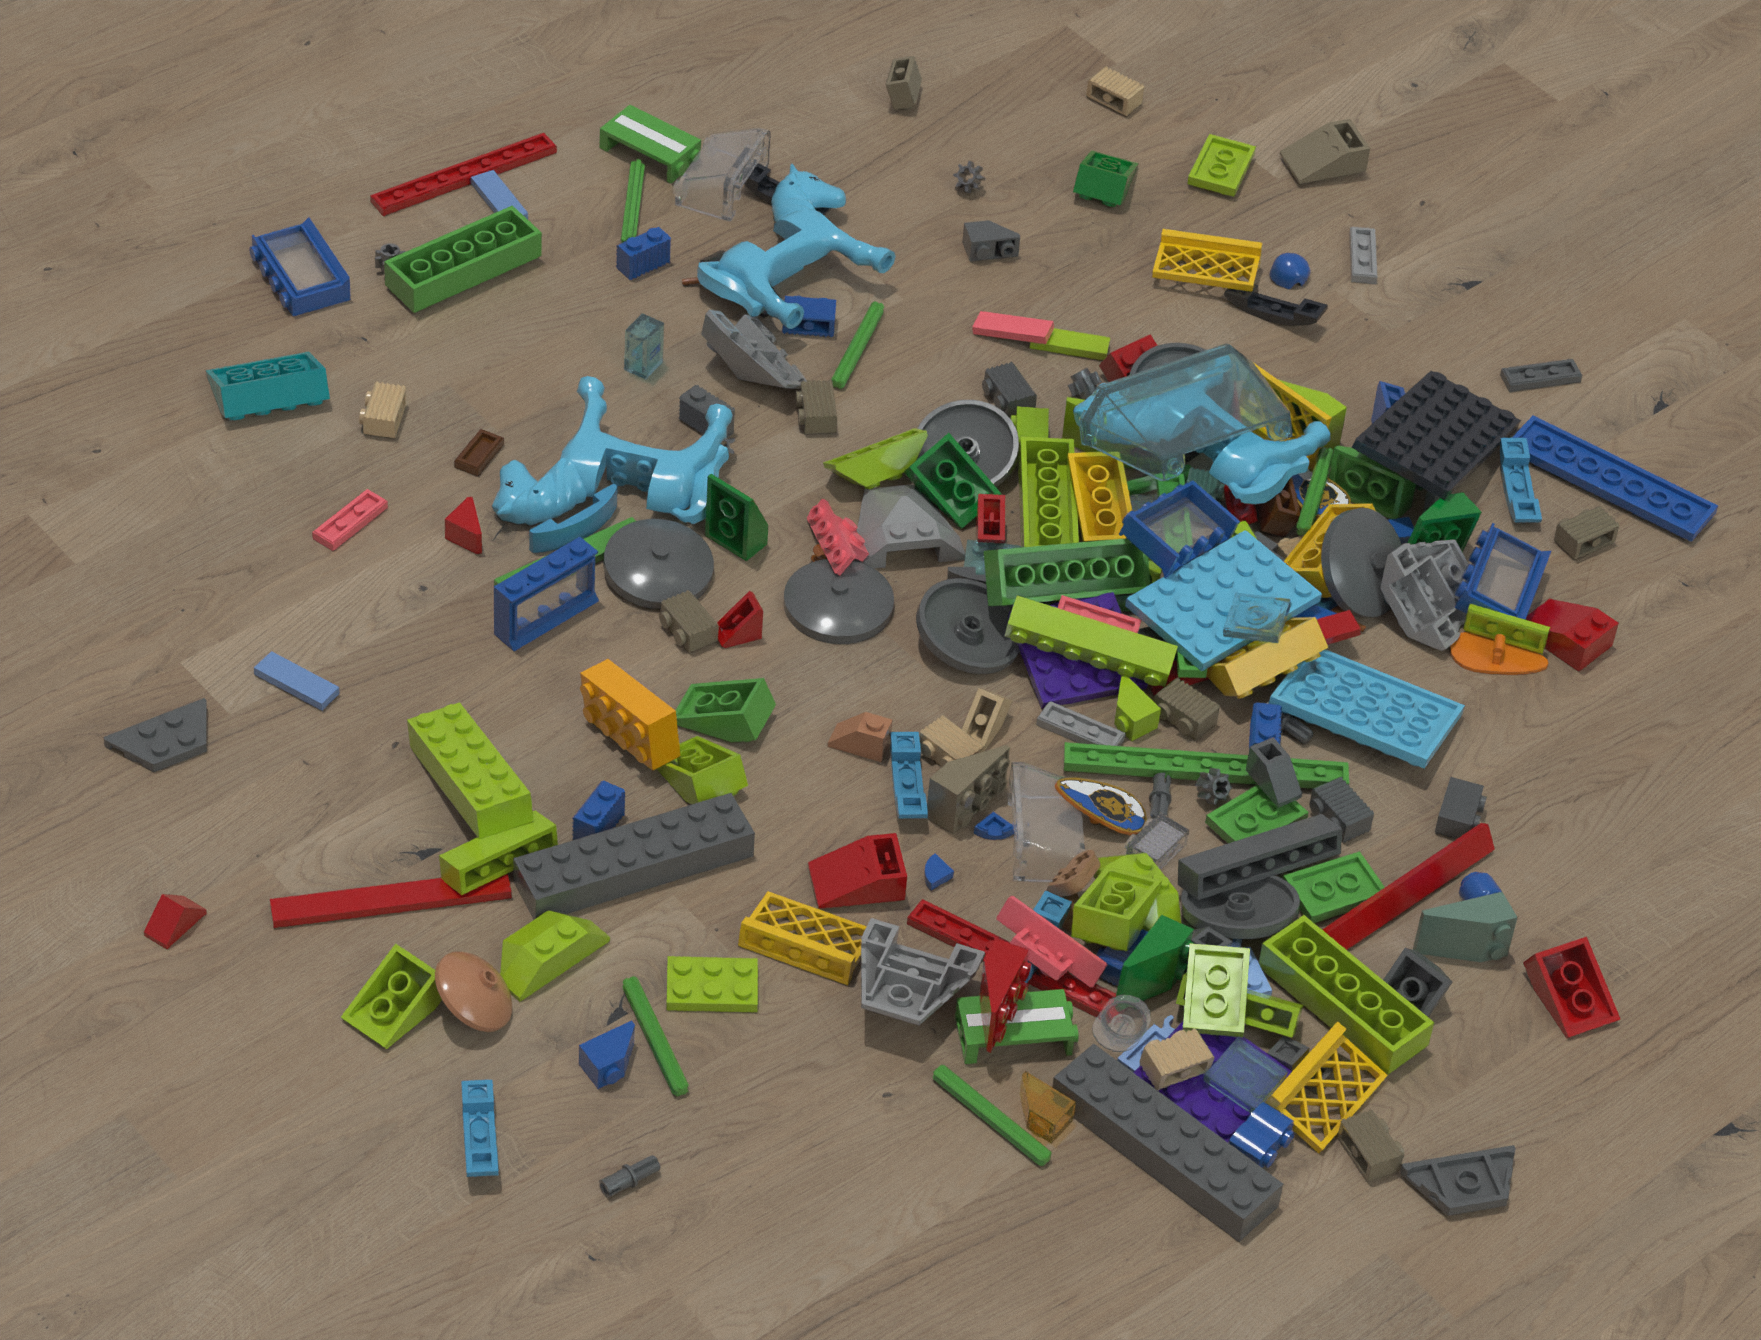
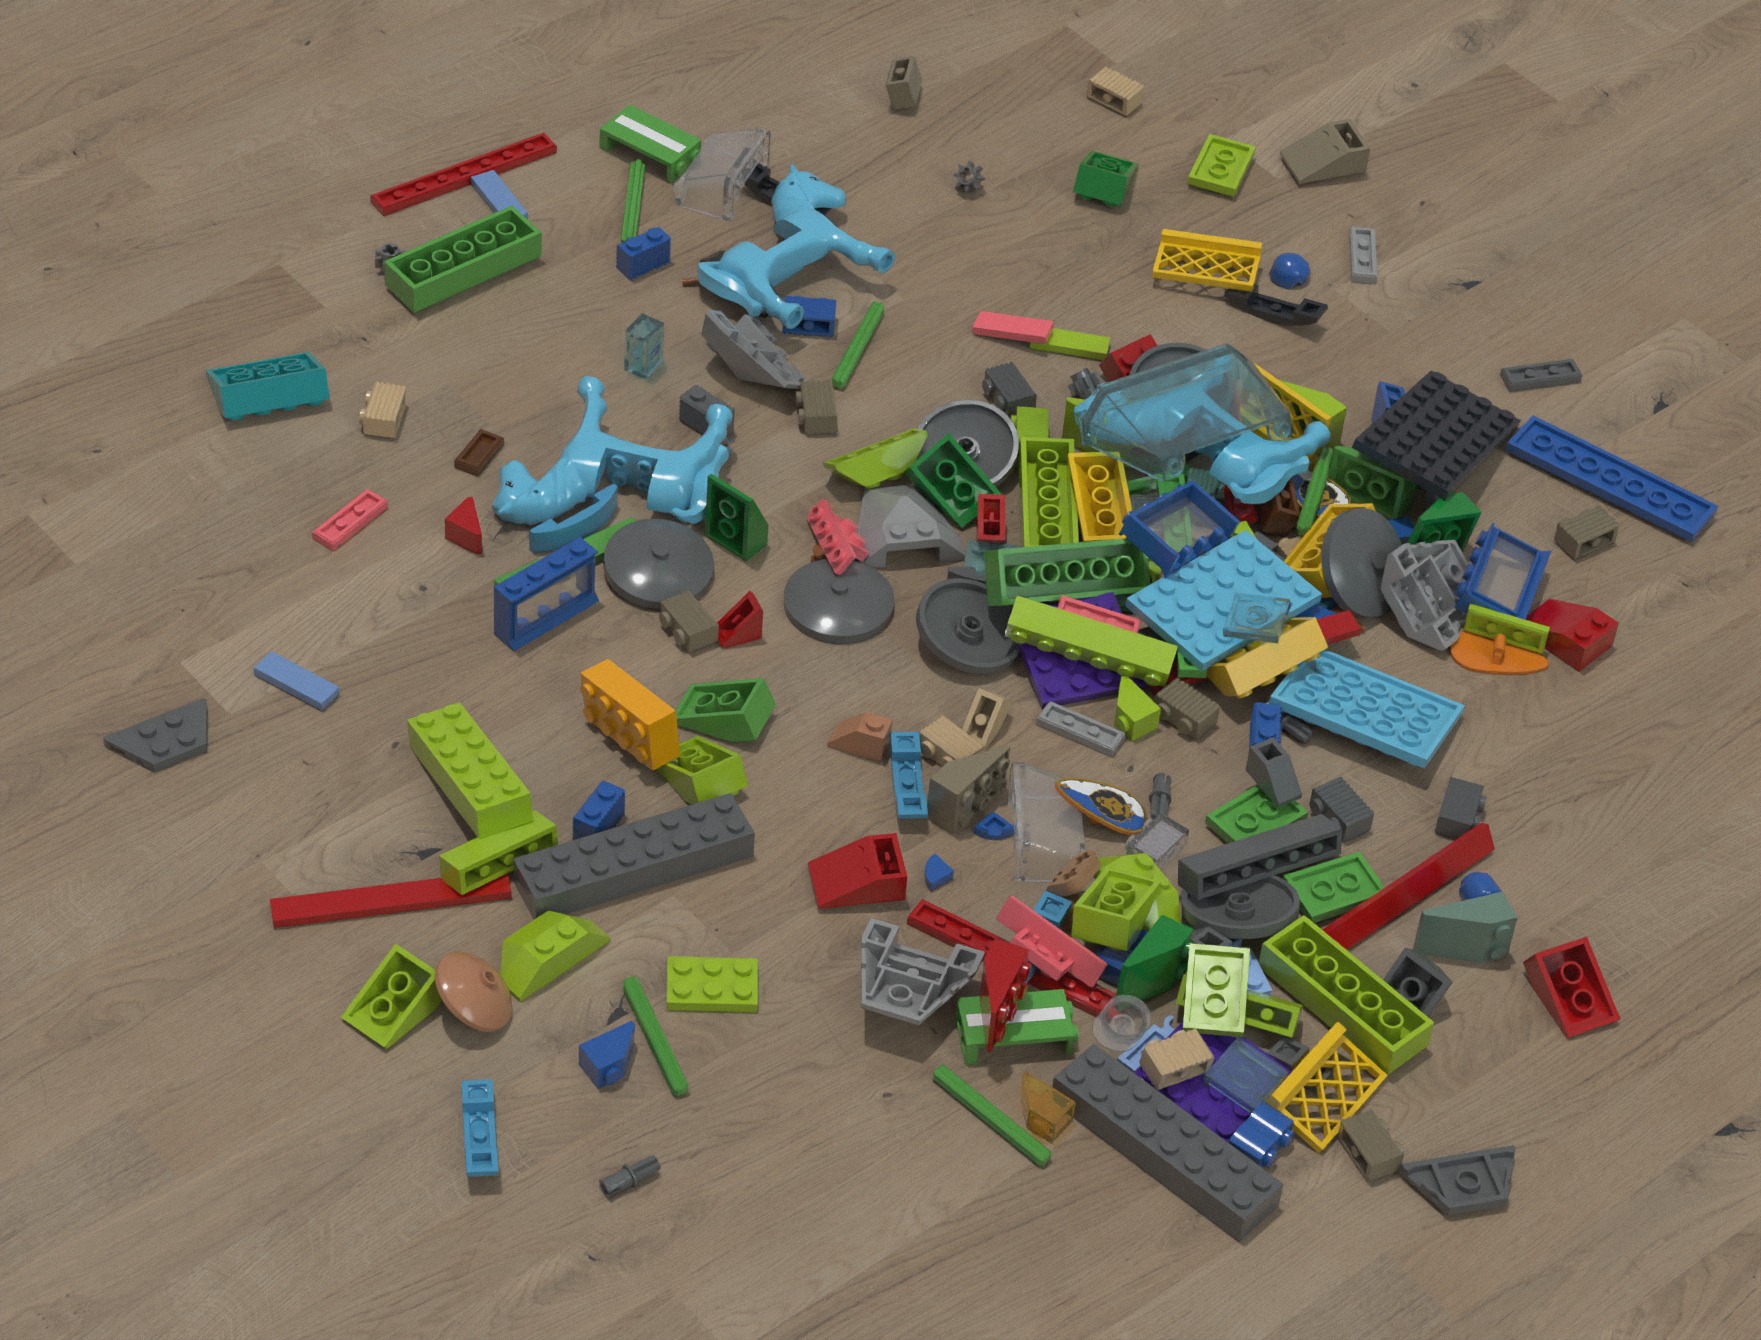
(172, 919): red slope -> none
(301, 268): blue window -> none
(802, 949): yellow fence -> none
(989, 241): dark grey slope -> none
(1186, 764): bright green plate -> none
(1213, 786): flat silver gear -> none
(1517, 481): dark azure slope -> none

